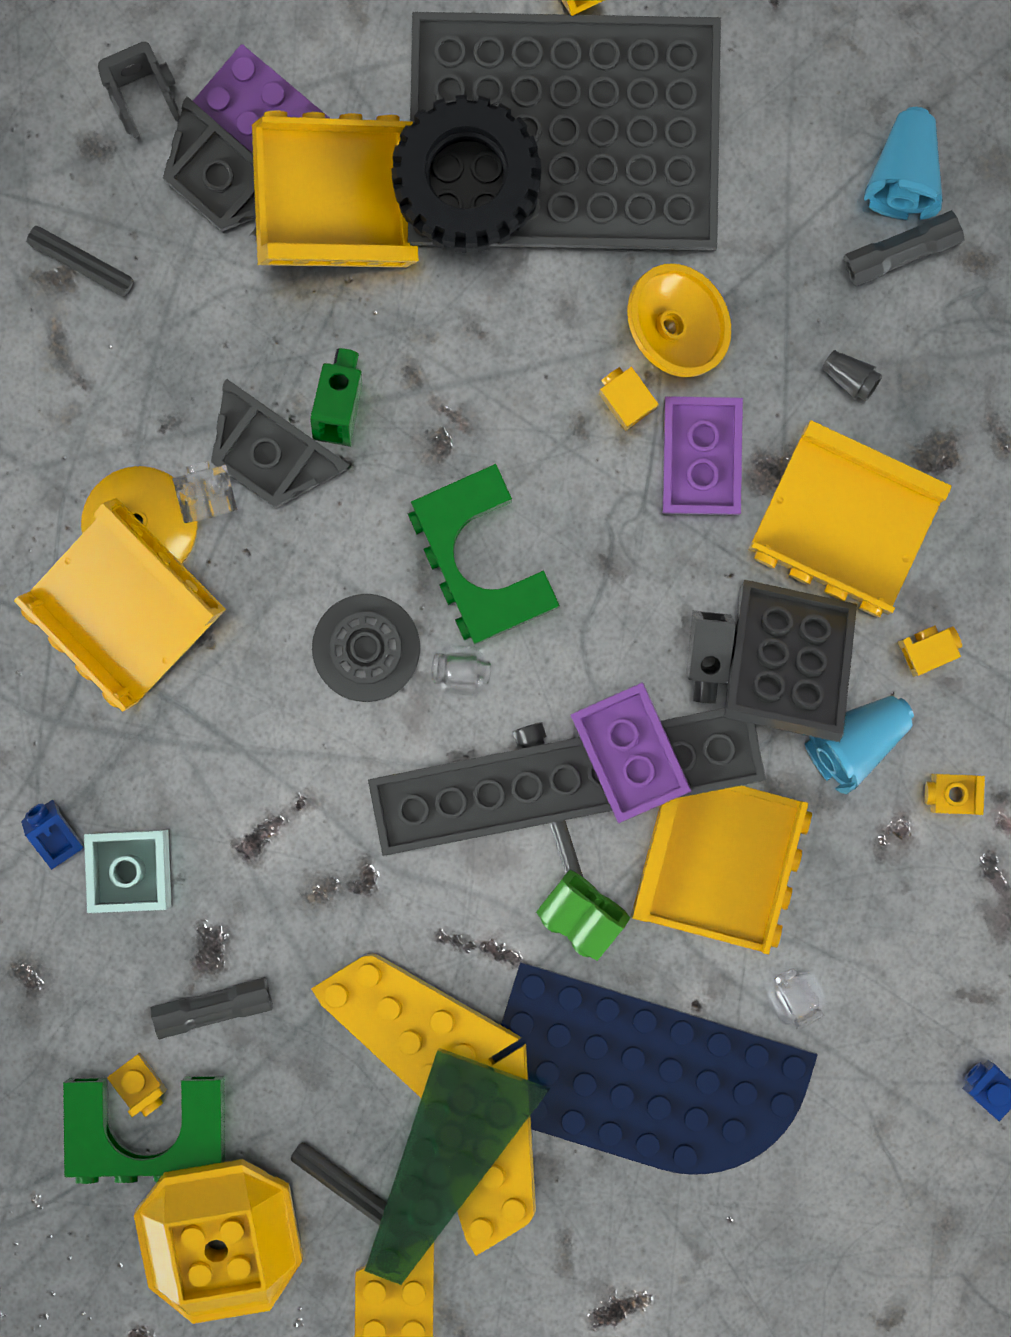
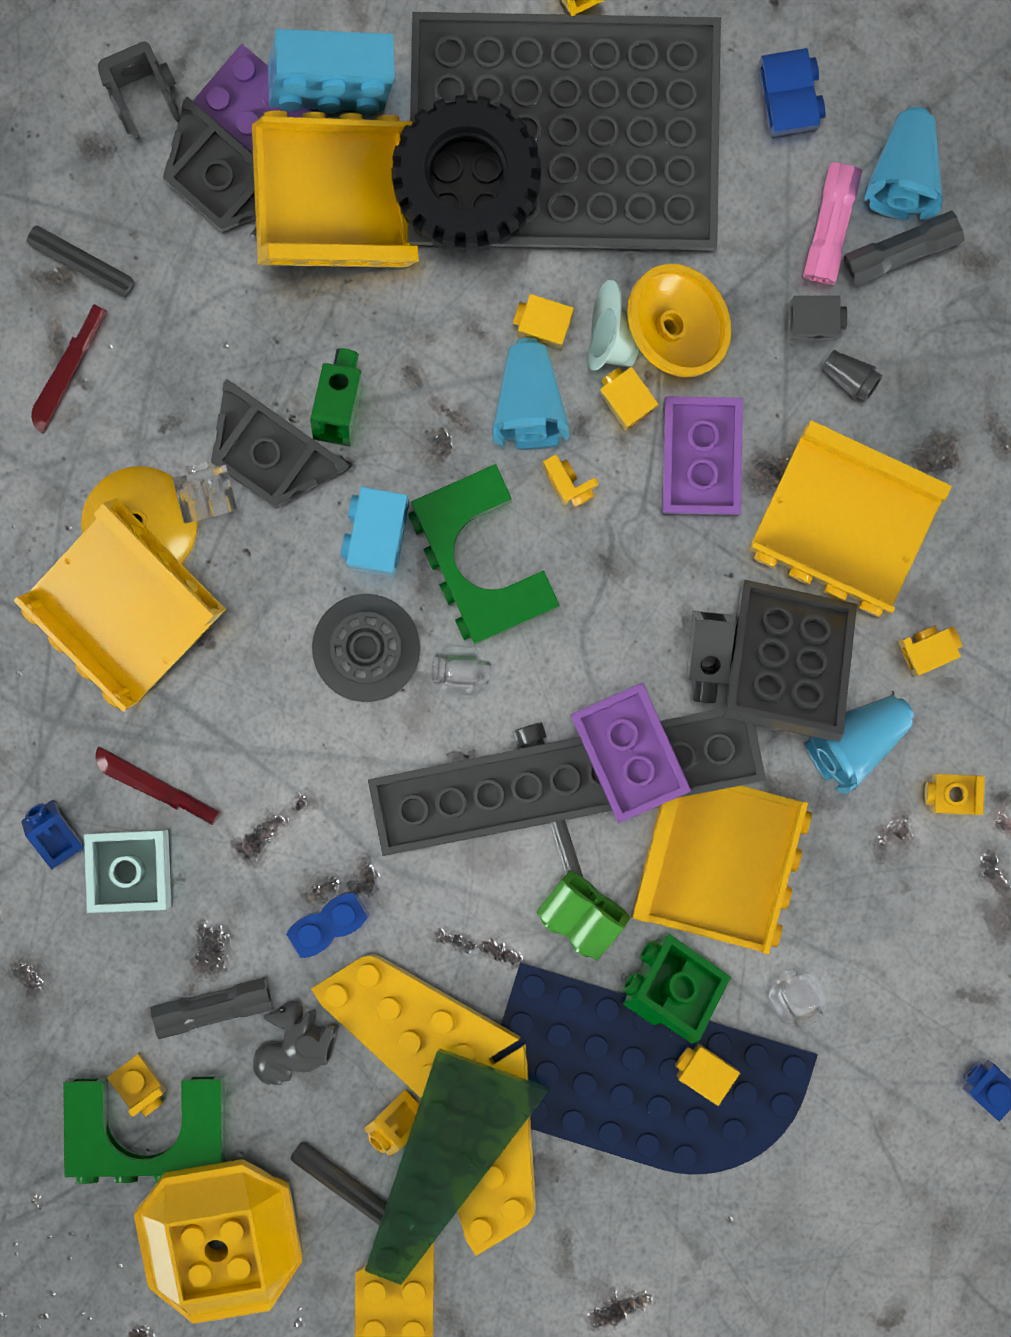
(64, 371): none -> dark red piece
(140, 780): none -> dark red piece
(302, 1047): none -> dark grey animal
(330, 70): none -> medium azure brick
(337, 919): none -> blue brick
(376, 531): none -> medium azure brick
(393, 1125): none -> yellow bracket
(529, 400): none -> medium azure cone
(543, 320): none -> yellow brick
(561, 477): none -> yellow bracket
(611, 332): none -> light aqua piece
(675, 988): none -> green plate
(706, 1073): none -> yellow brick
(791, 92): none -> blue brick
(817, 317): none -> dark grey brick
(838, 197): none -> bright pink axle

